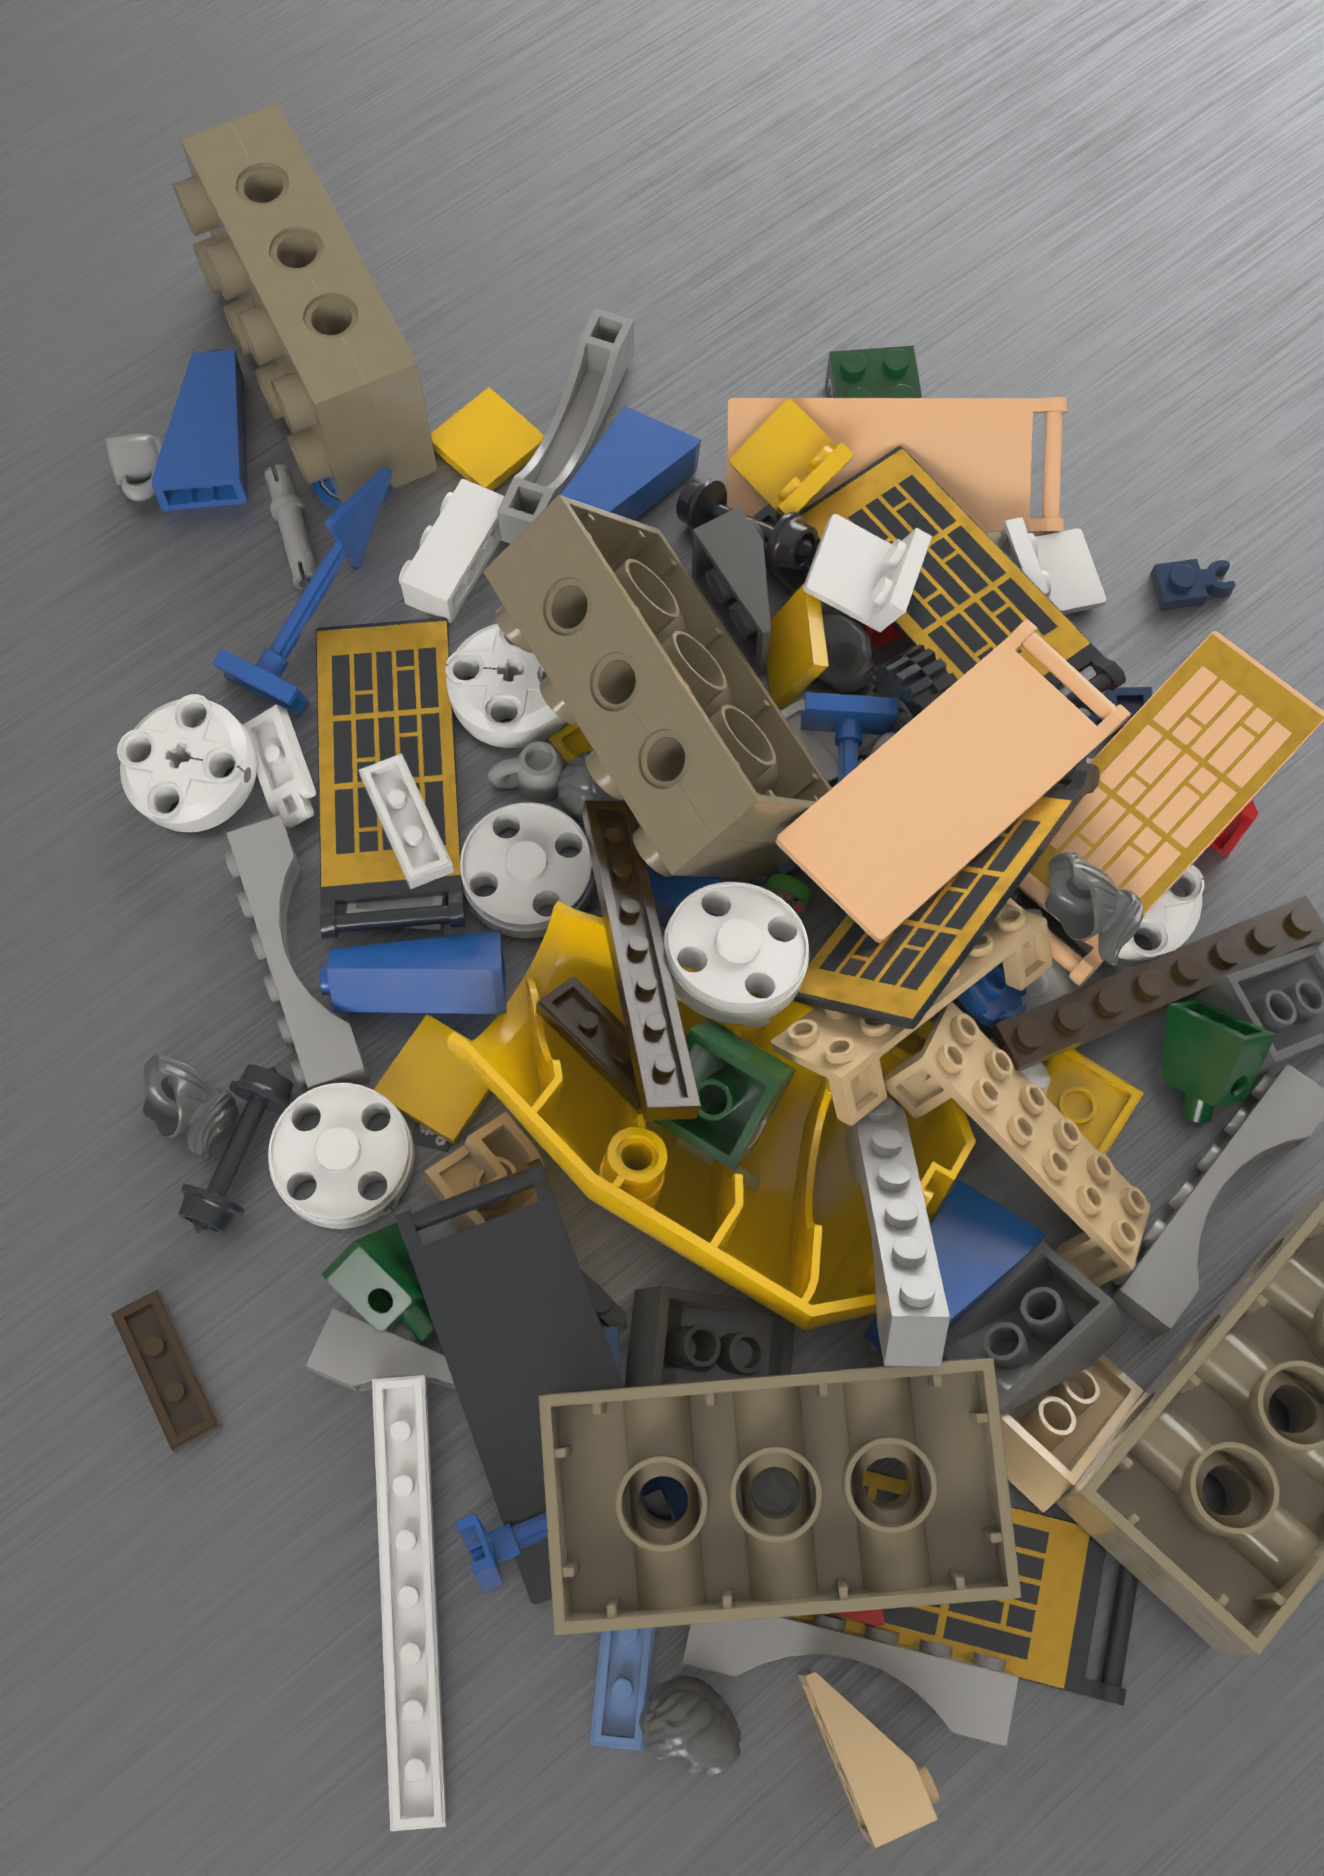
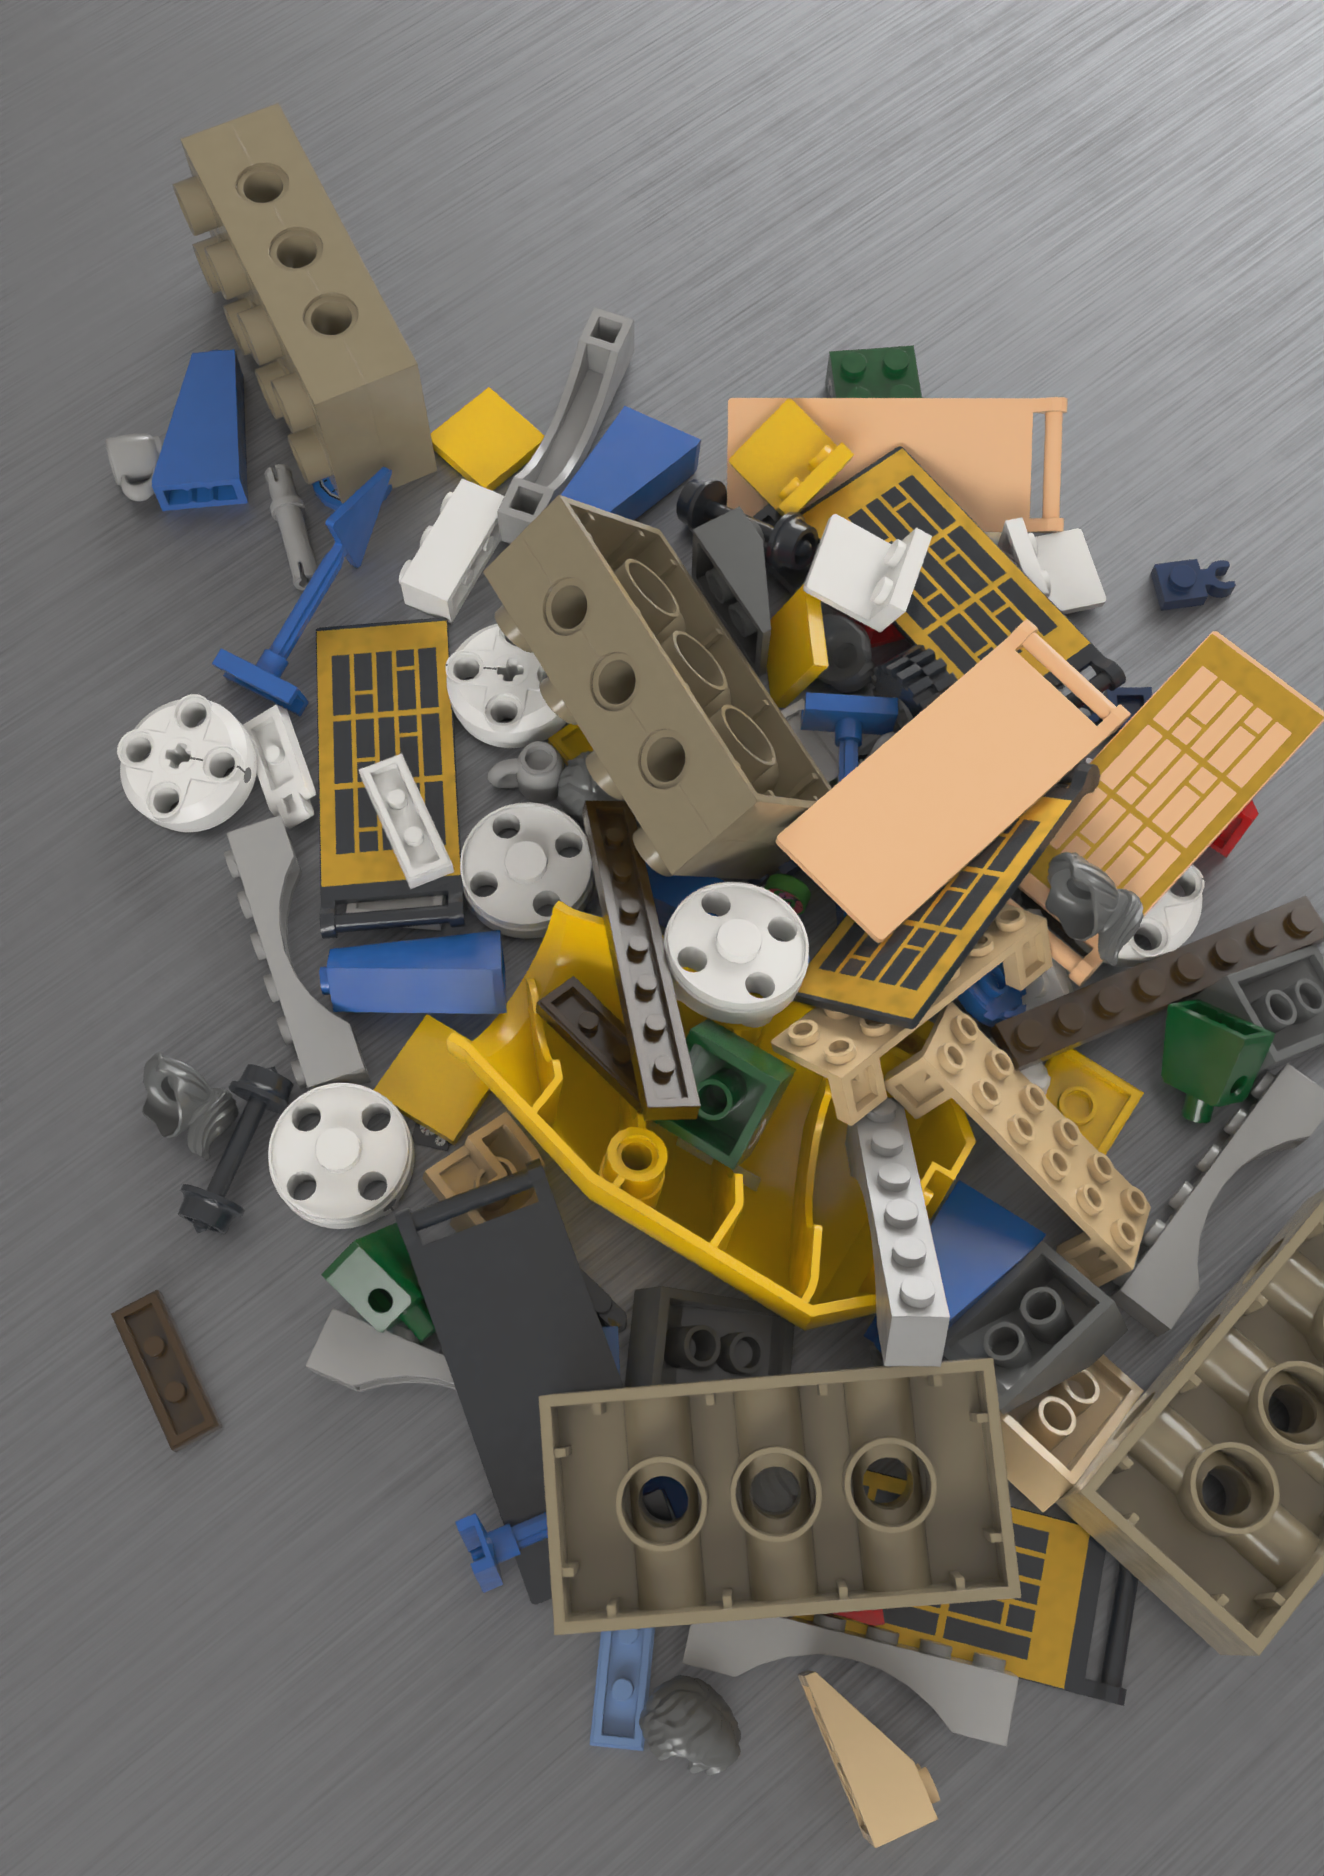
(409, 1604): white tile -> none

